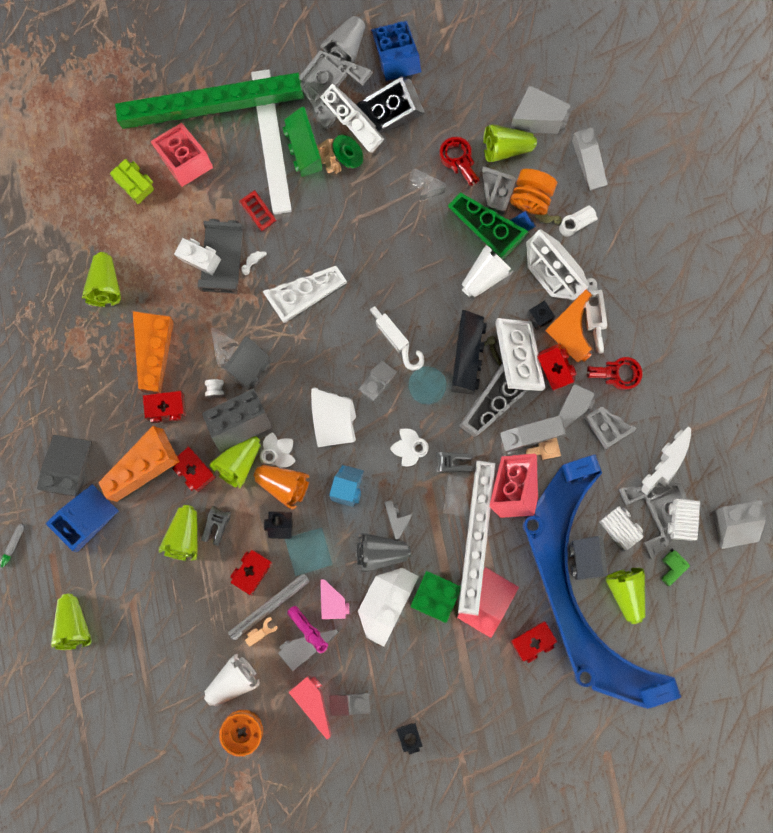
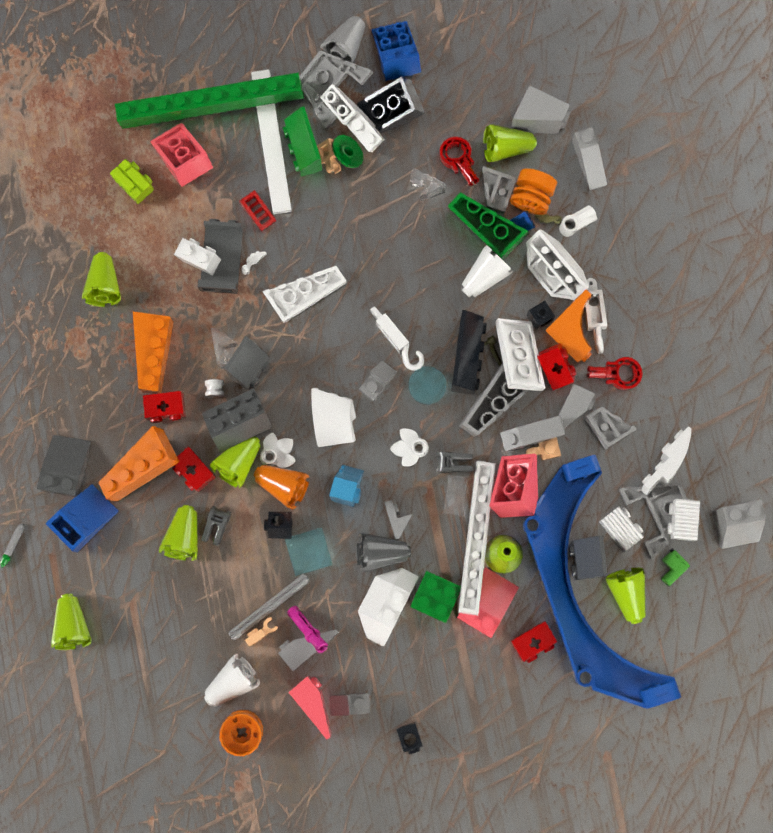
(250, 583): red brick -> none
(332, 603): bright pink slope -> none
(497, 559): none -> lime cone

